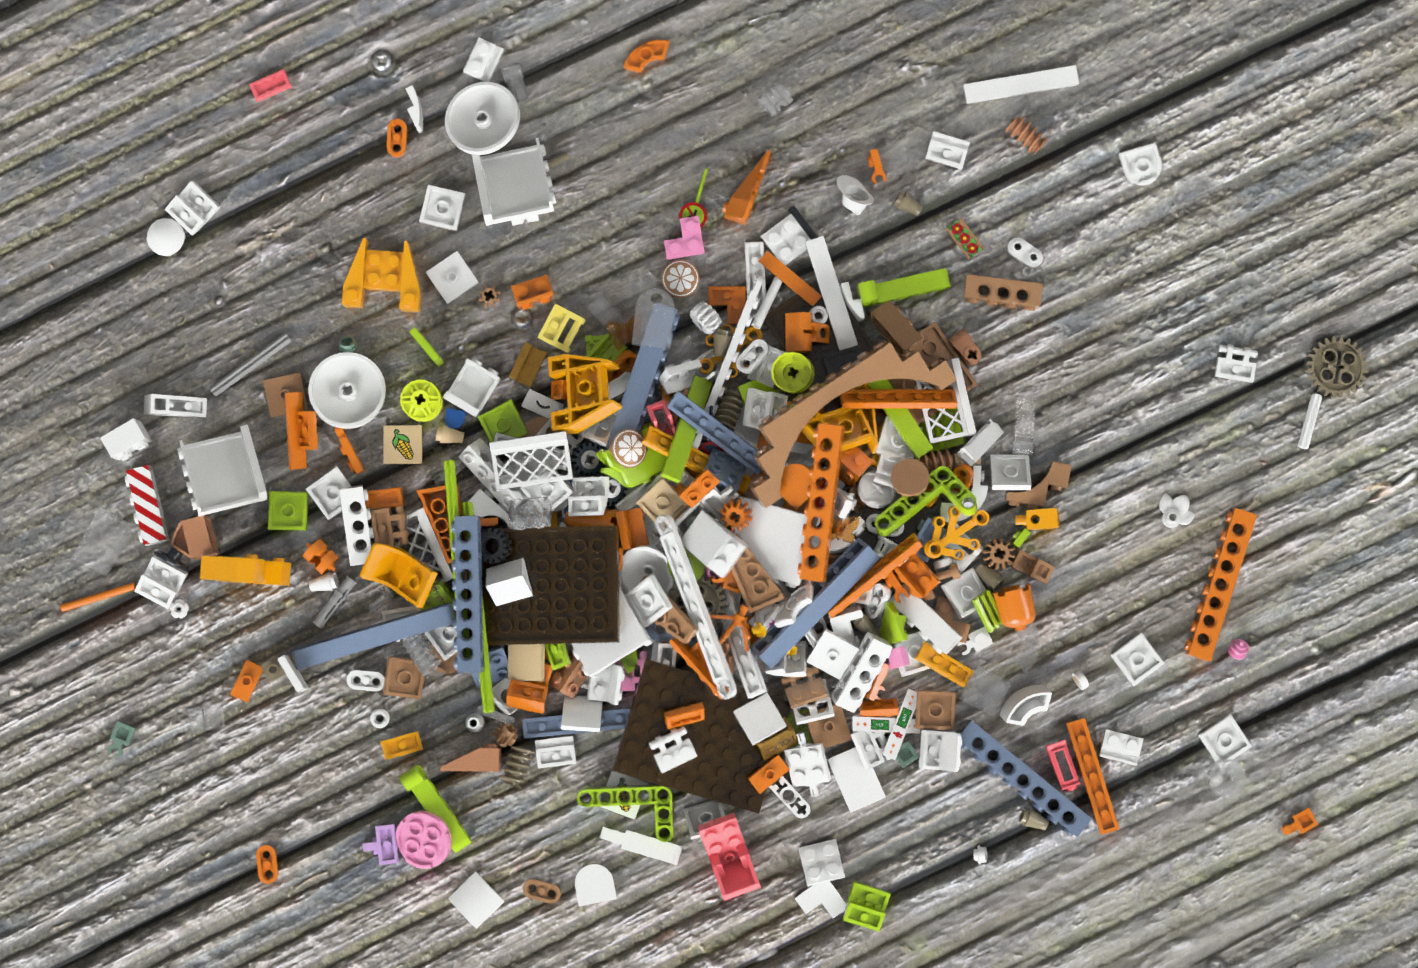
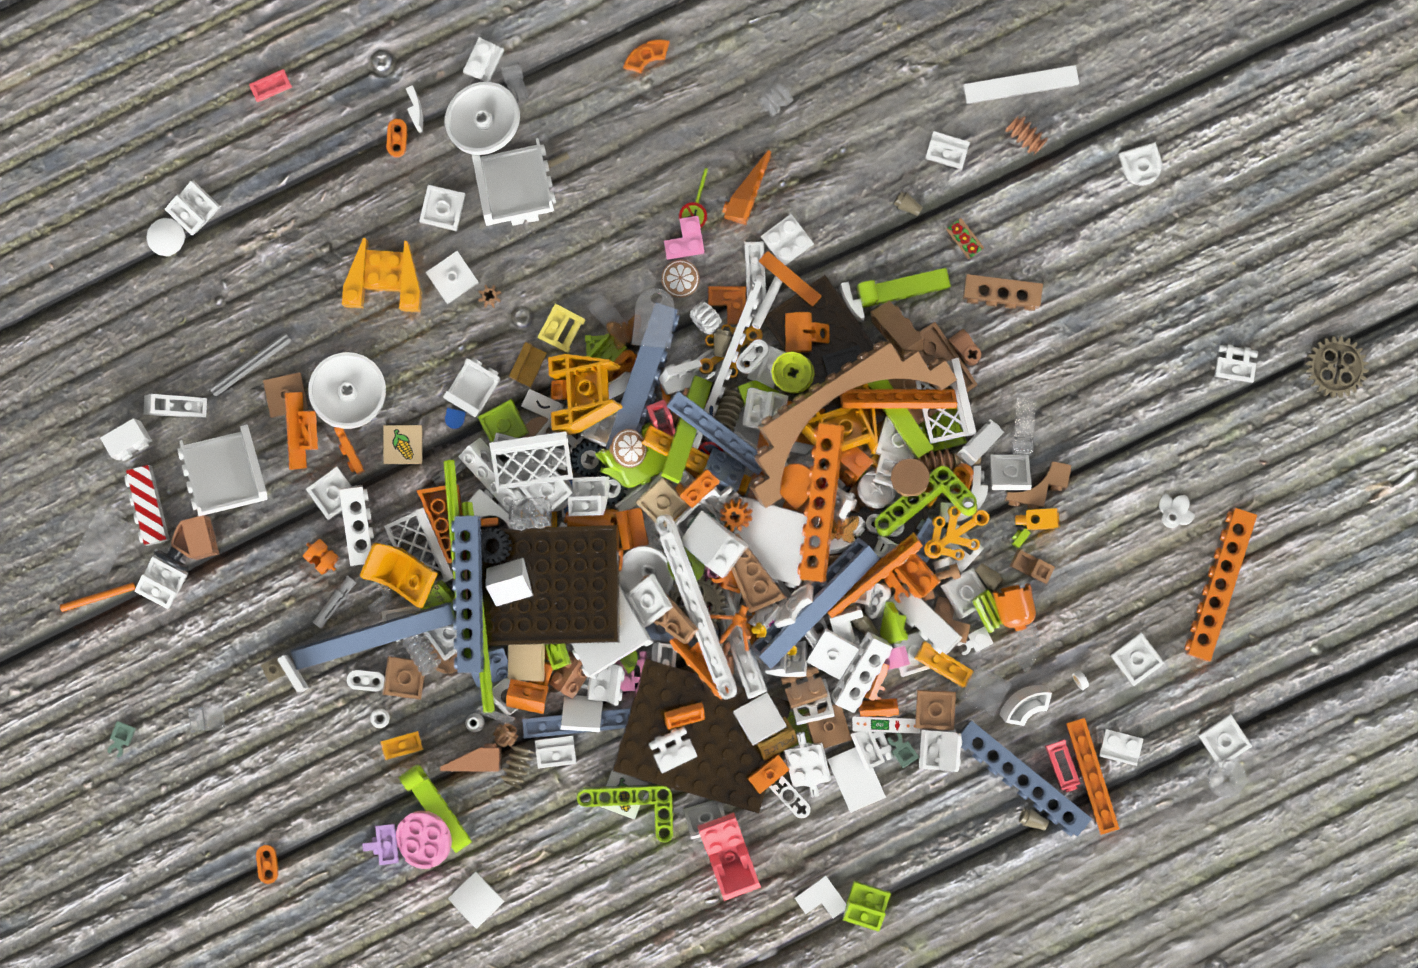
(184, 608): white plate -> none
(246, 570): light orange wedge -> none
(247, 681): orange plate -> none
(288, 510): lime tile -> none
(326, 582): white cone -> none
(347, 344): sand green plate -> none
(383, 526): medium nougat plate -> none
(385, 498): orange plate -> none
(426, 346): lime tile -> none
(427, 410): neon yellow wheel -> none
(448, 435): tan cone -> none
(532, 292): orange bracket -> none
(541, 892): medium nougat plate -> none
(594, 885): white tile -> none
(643, 845): white piece -> none
(802, 222): black piece -> none
(821, 862): white plate -> none
(822, 310): white plate -> none
(831, 293): white tile -> none
(854, 195): white piece -> none
(875, 162): orange plate -> none
(901, 725): white sticker -> none
(980, 854): white plate -> none
(1000, 547): medium nougat gear -> none
(1024, 253): white plate -> none
(1238, 649): bright pink wheel -> none
(1302, 822): orange plate -> none
(1309, 421): white axle -> none

